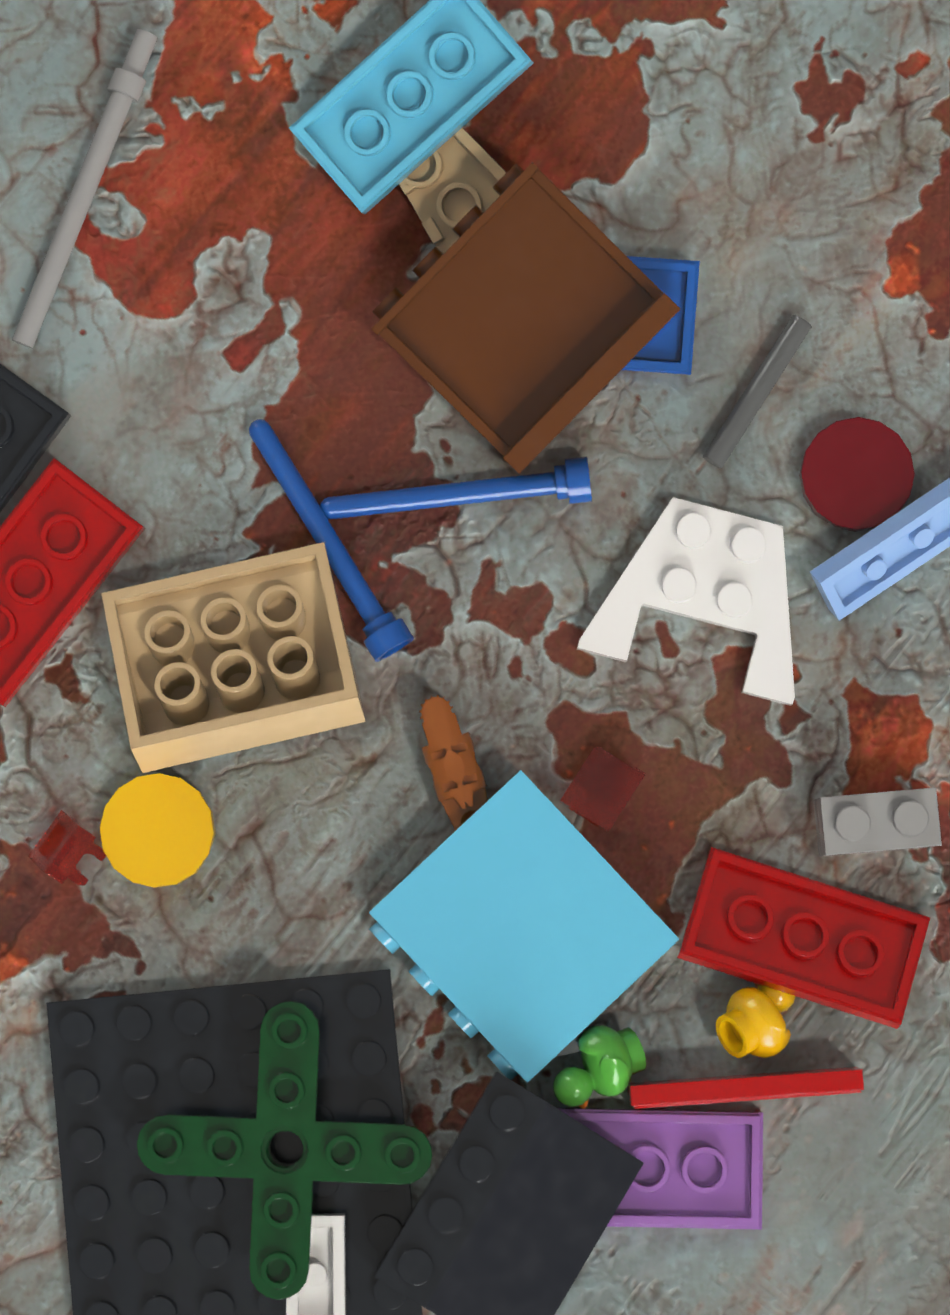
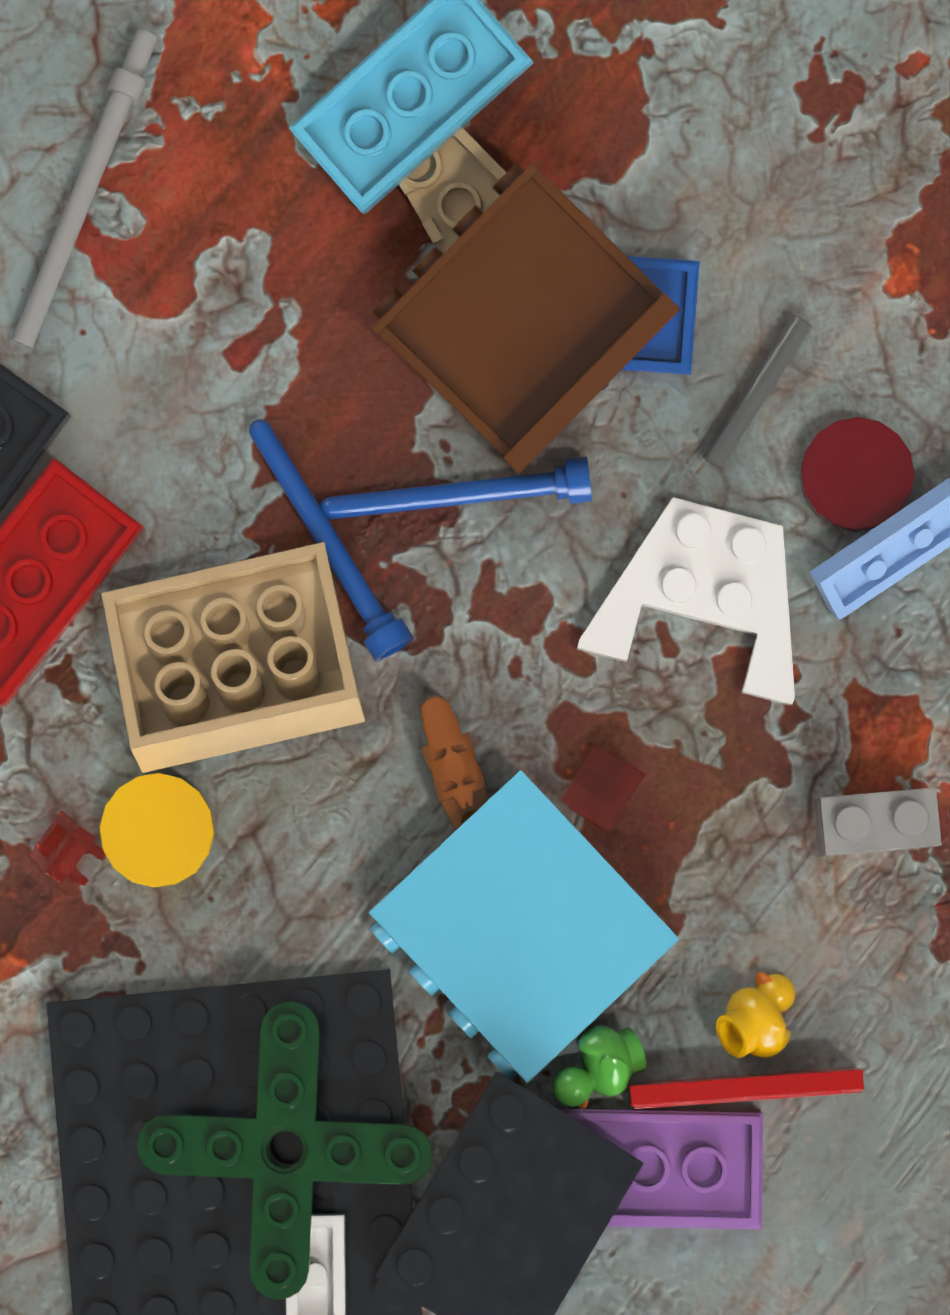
(804, 938): red tile -> none

